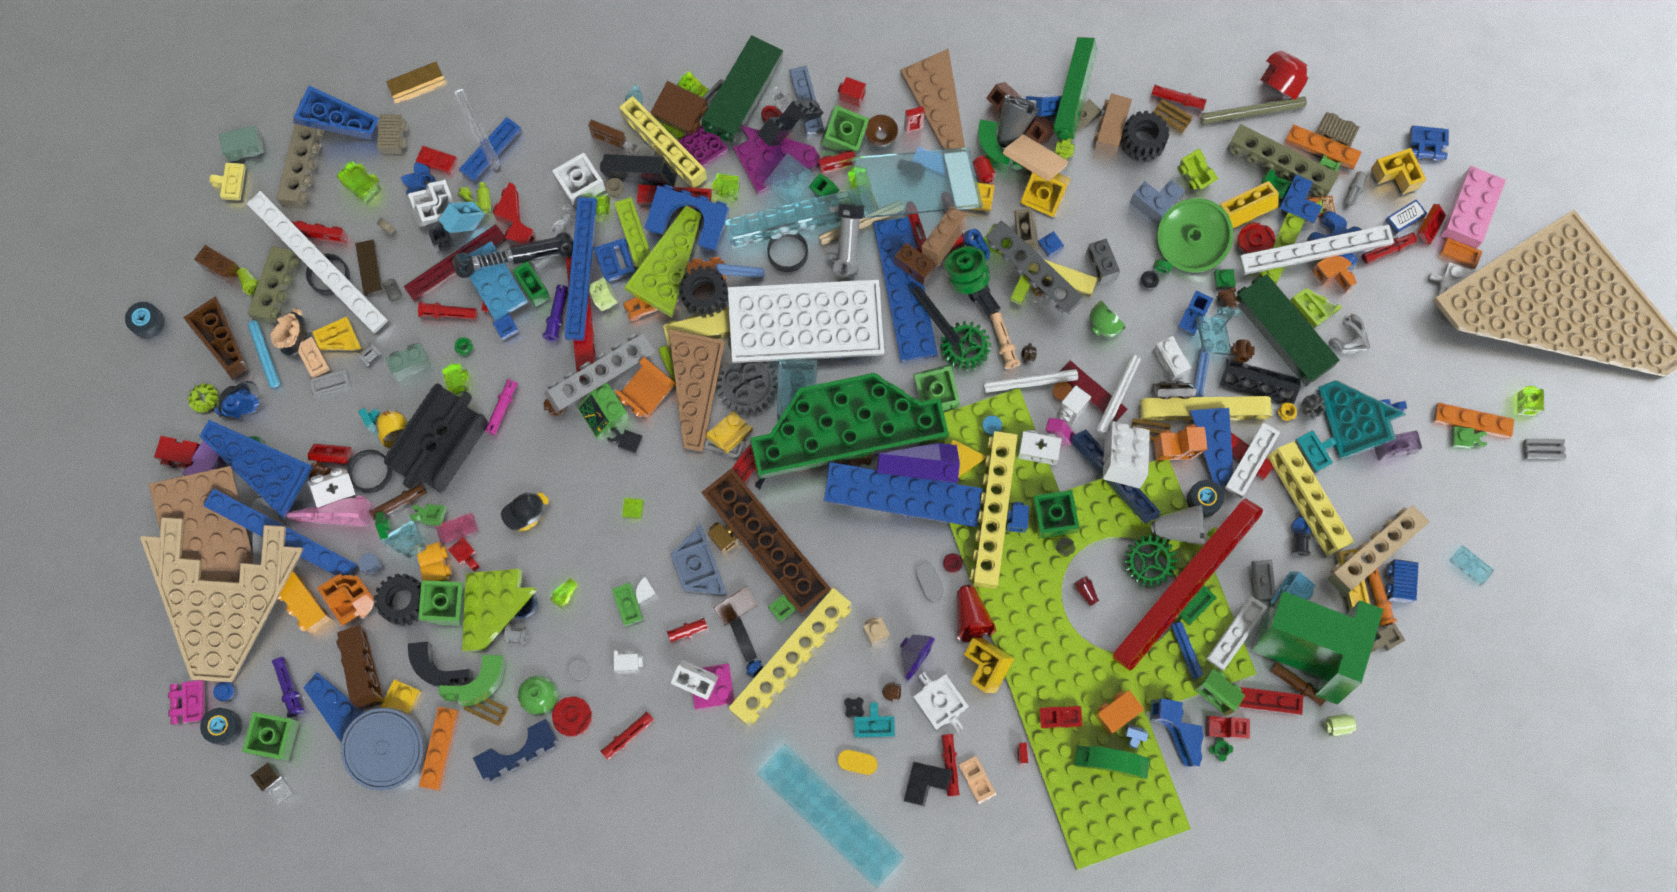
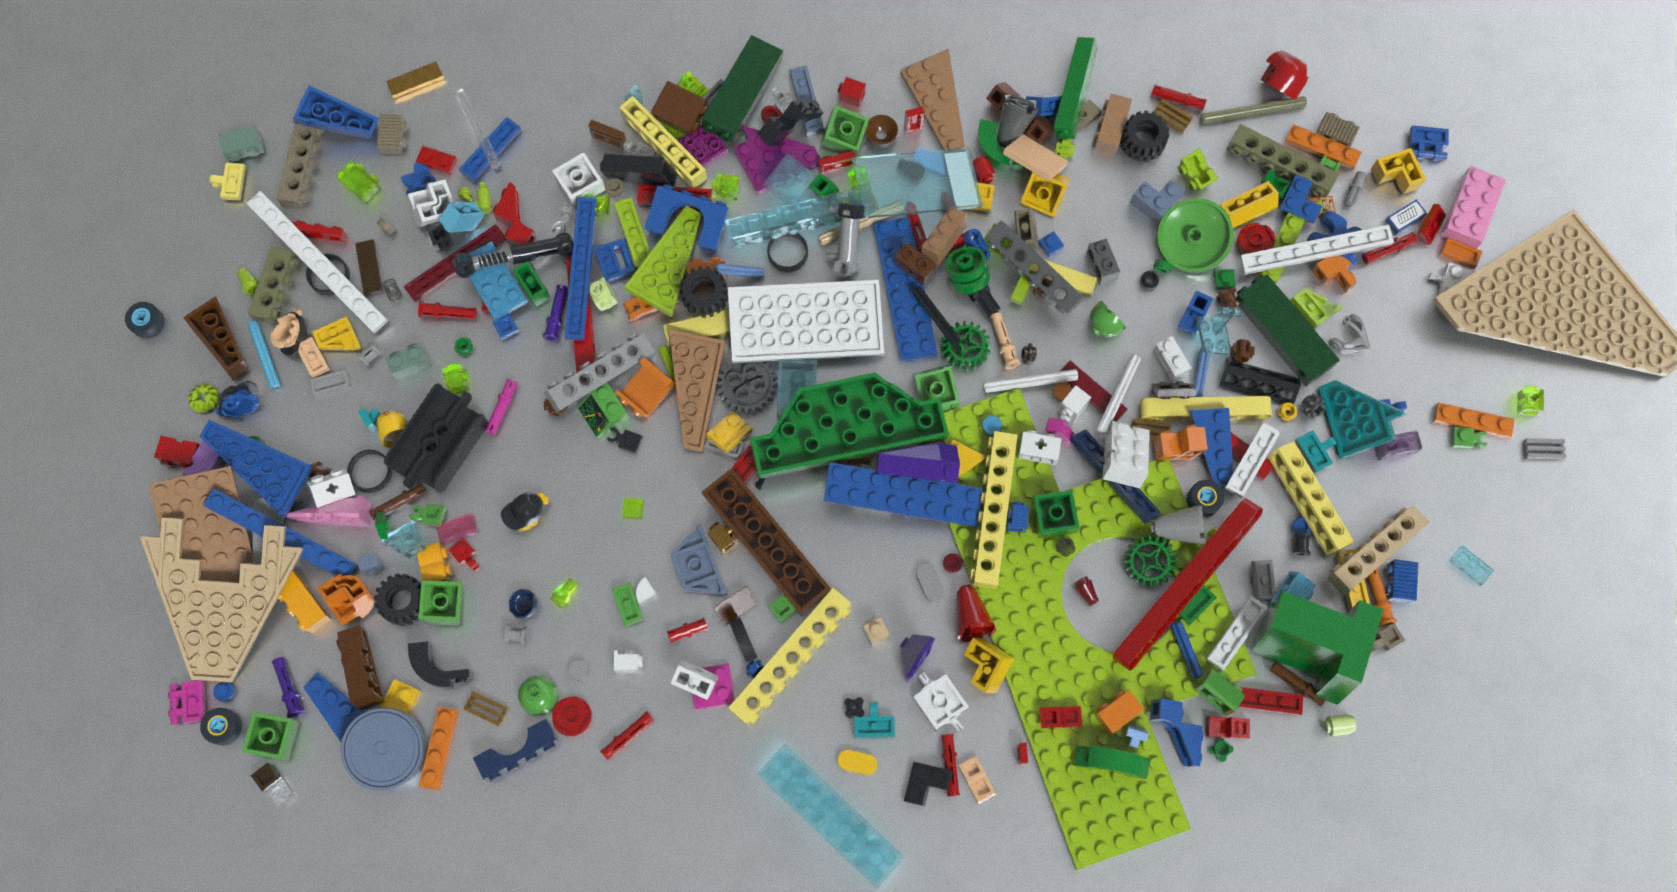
(217, 264): reddish brown brick -> none
(329, 453): red plate -> none
(482, 687): bright green arch -> none
(490, 604): lime wing -> none
(892, 691): reddish brown plate -> none

